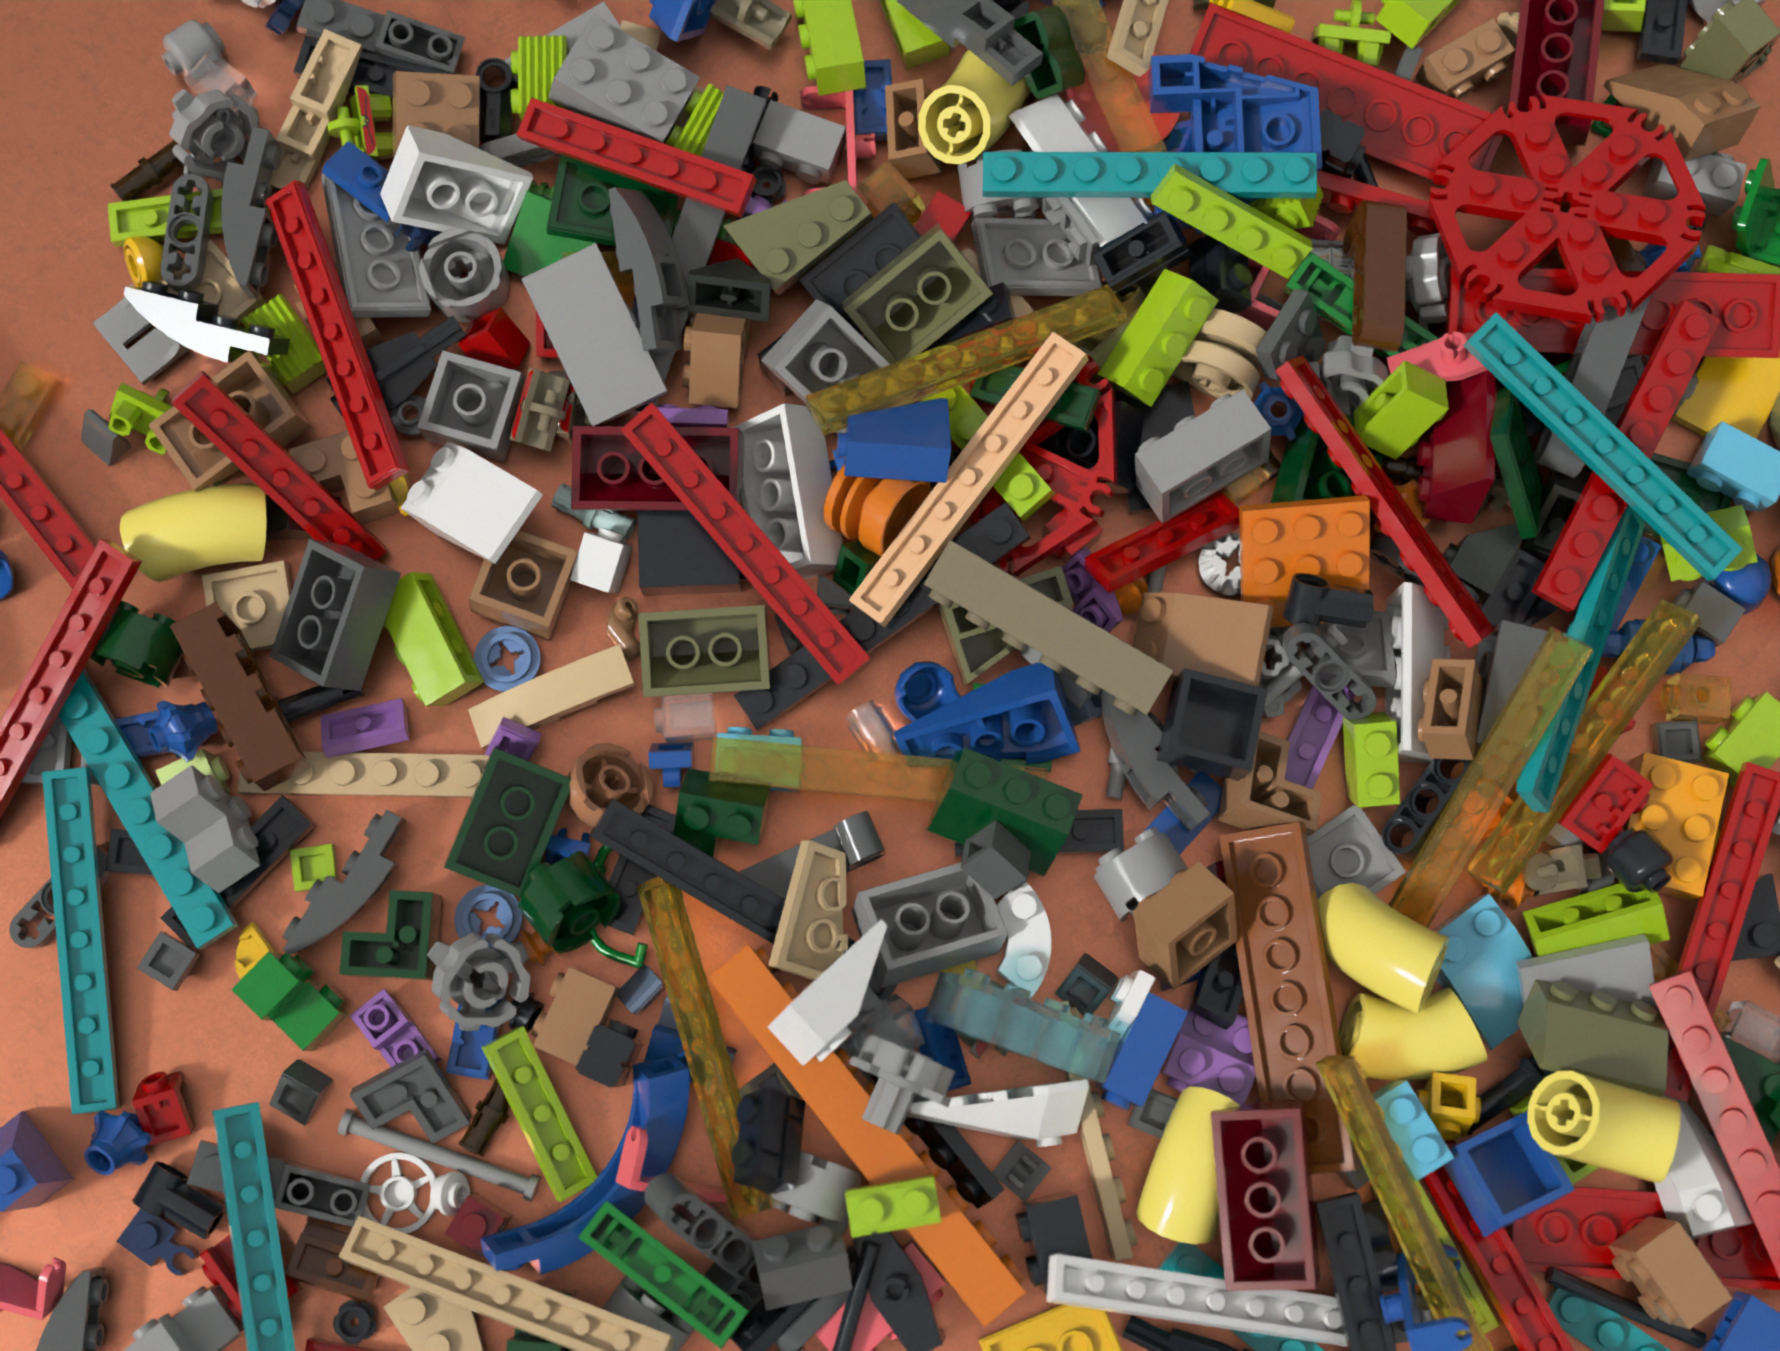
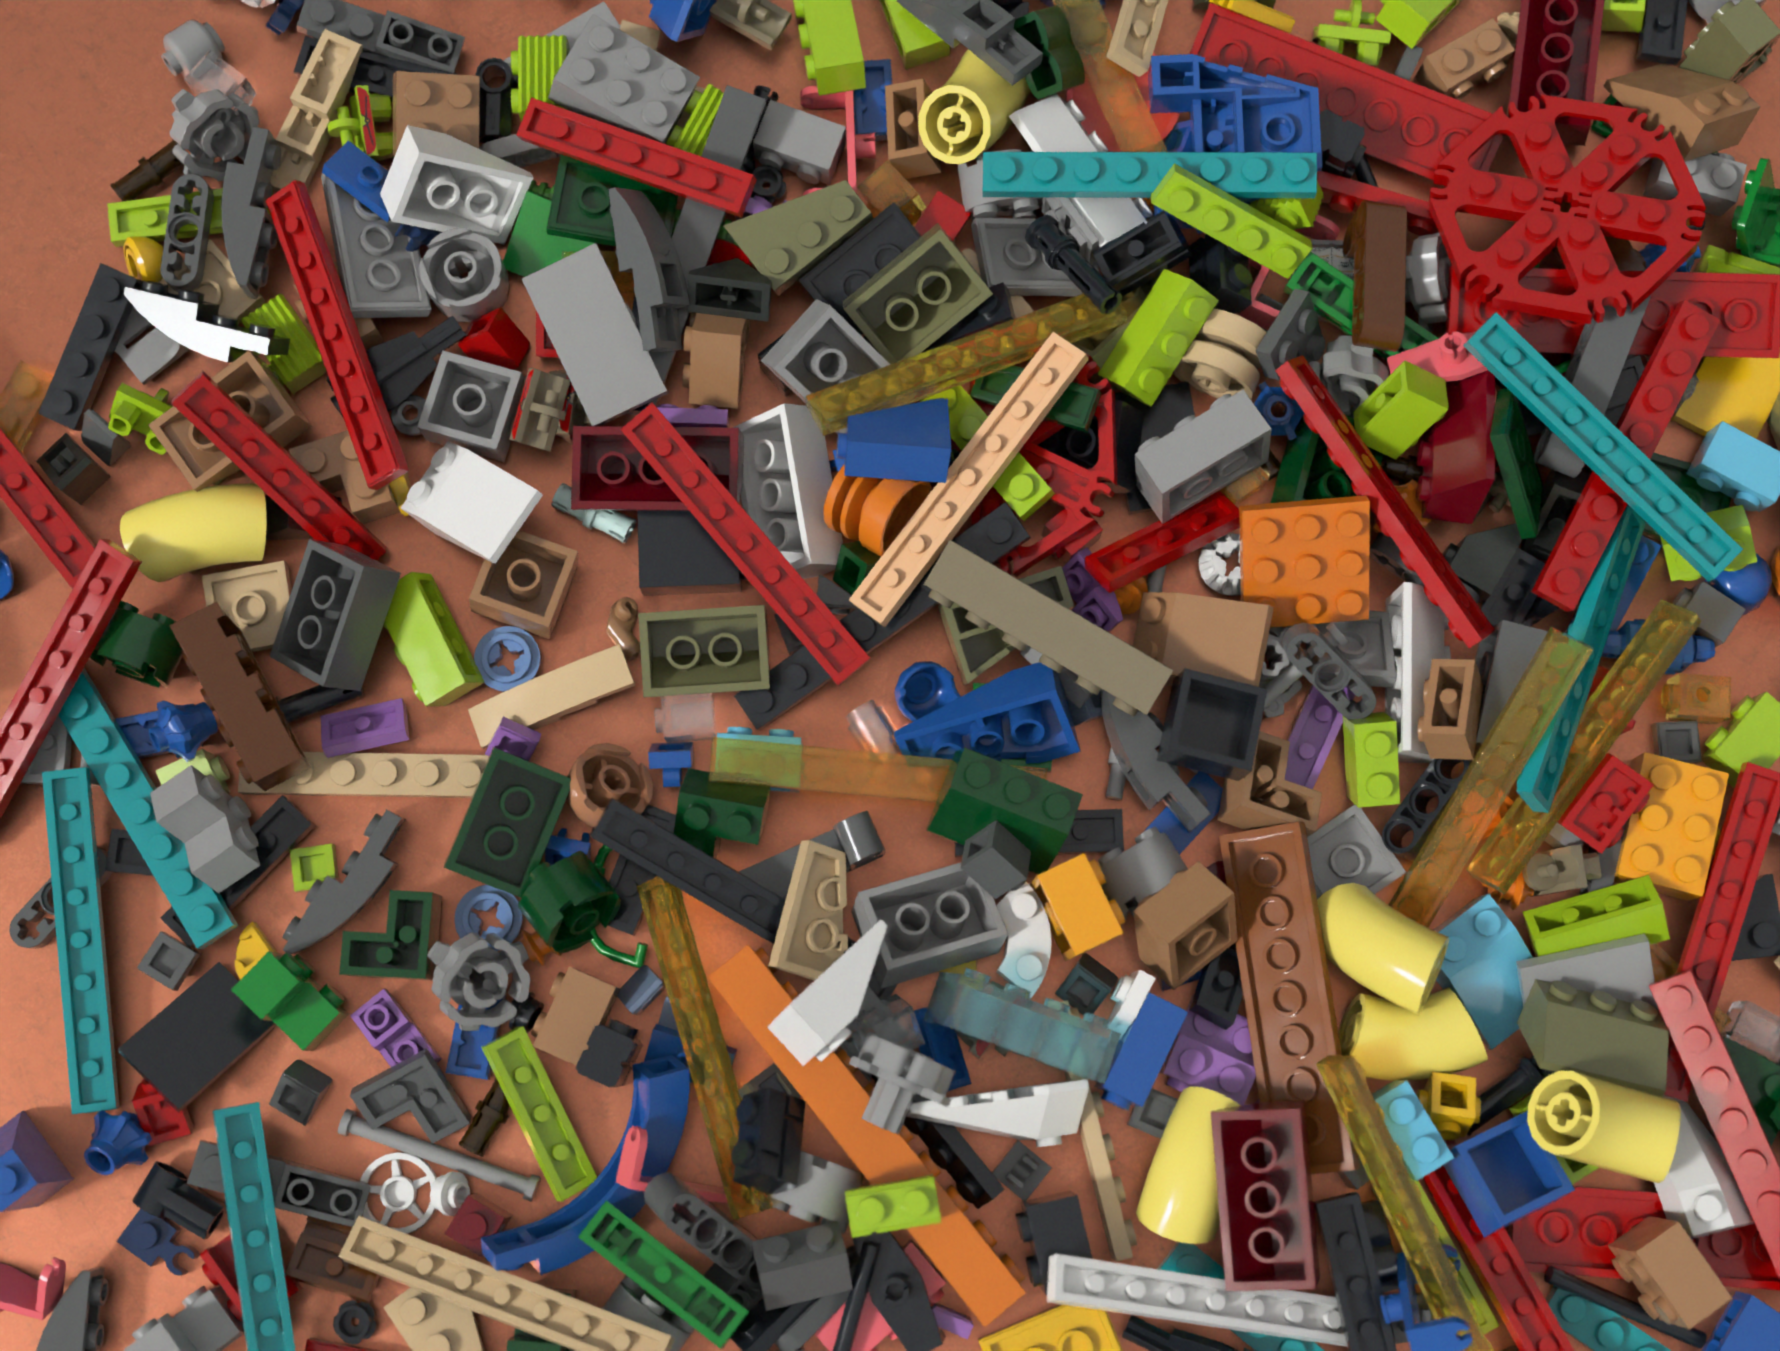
(72, 469): none -> pearl dark grey slope
(89, 348): none -> black plate
(195, 1038): none -> black tile
(602, 560): white brick -> none
(952, 1320): none -> medium lavender tile
(1063, 254): none -> black pin
(1077, 906): none -> light orange brick
(1317, 601): black piece -> none
(1639, 861): black head -> none

